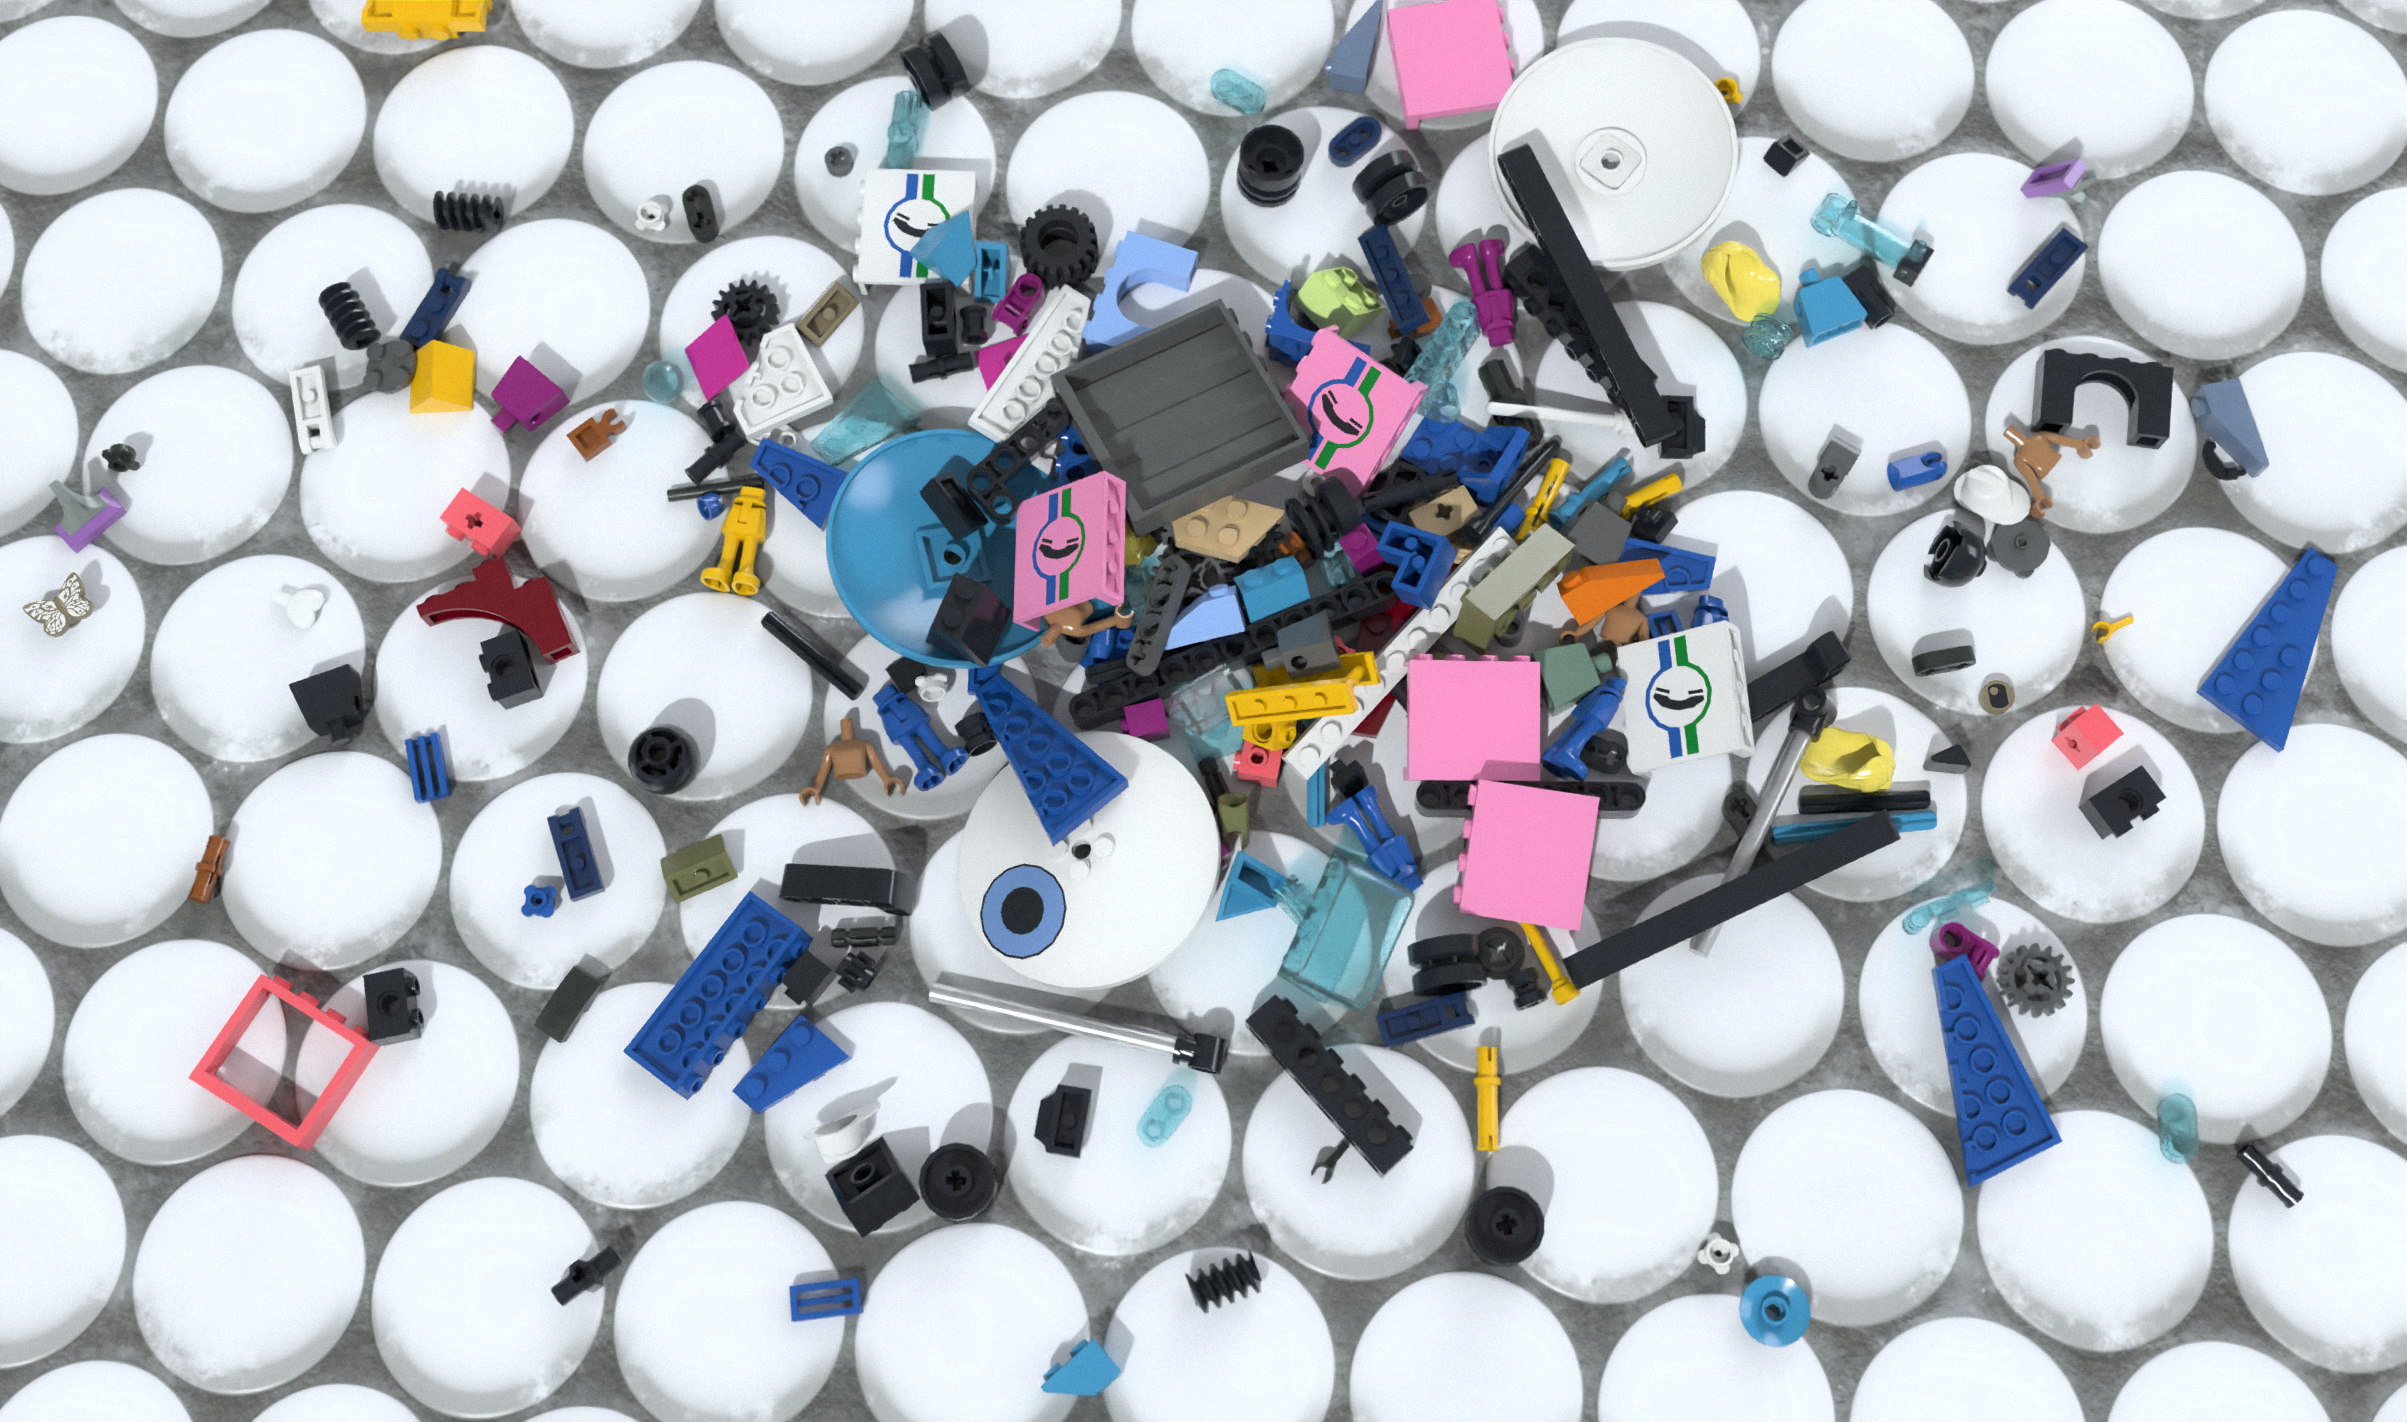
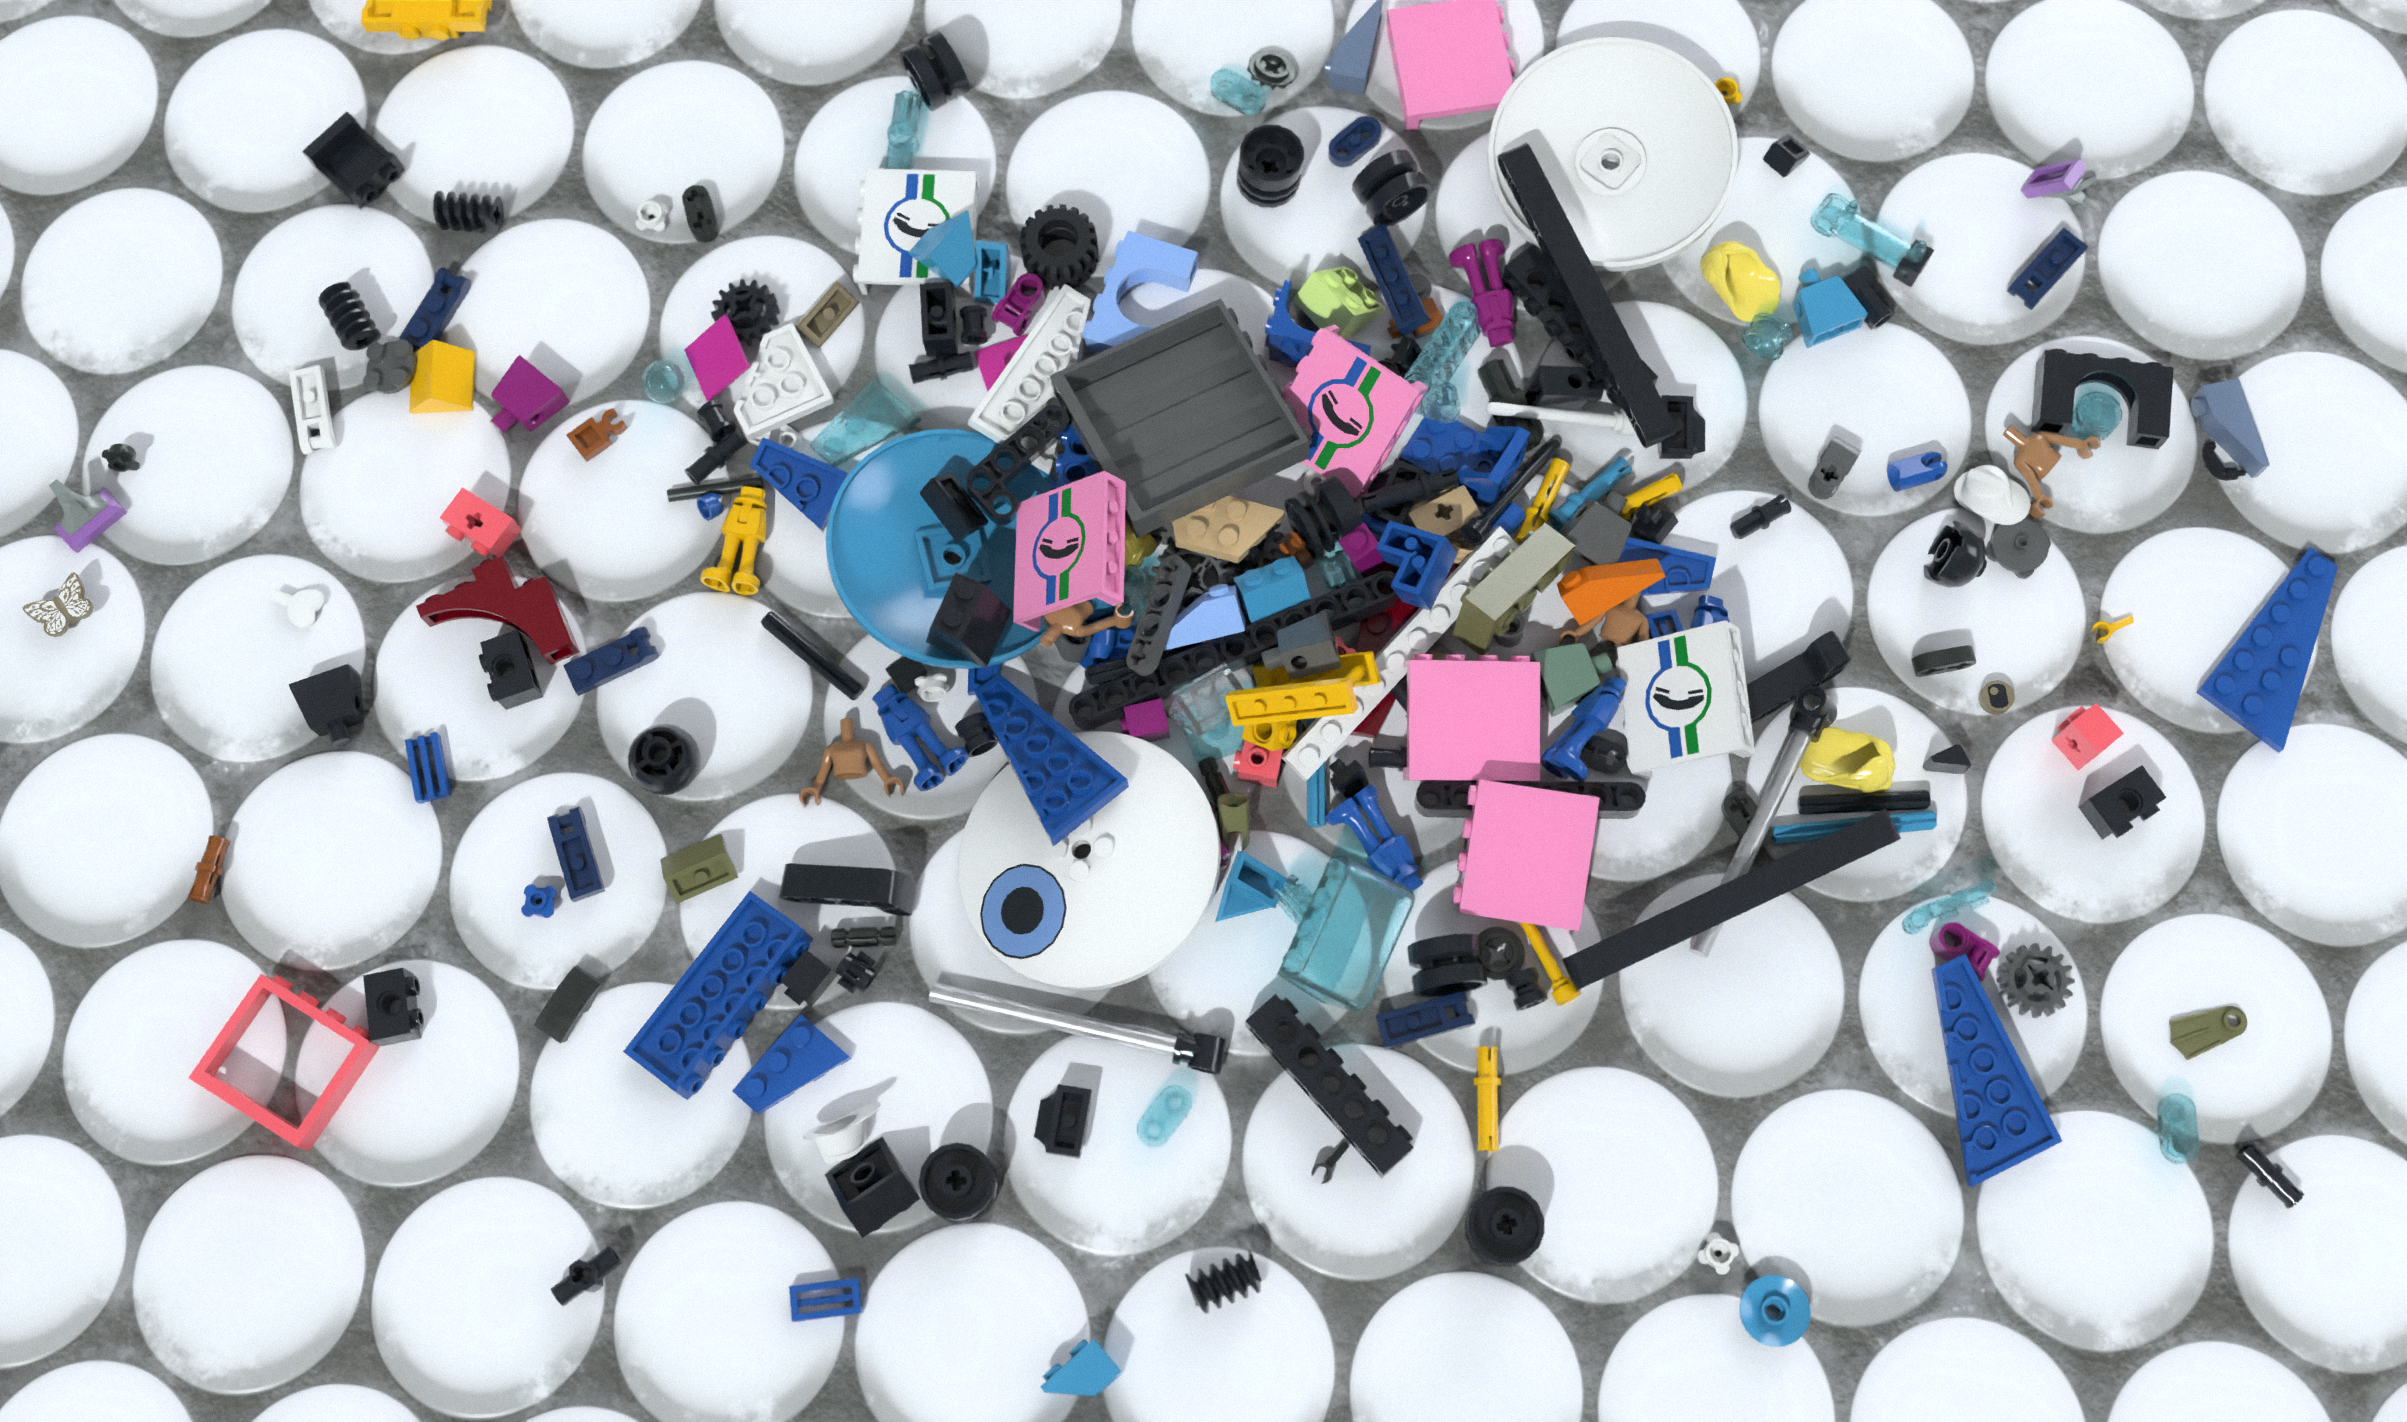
(353, 161): none -> black panel
(611, 661): none -> dark blue plate
(839, 170): dark grey bush -> none
(1272, 62): none -> pearl dark grey gear
(1388, 757): none -> black pin
(1561, 388): none -> black torso
(1760, 517): none -> black axle
(2096, 415): none -> clear light blue wheel
(2205, 1030): none -> olive piece

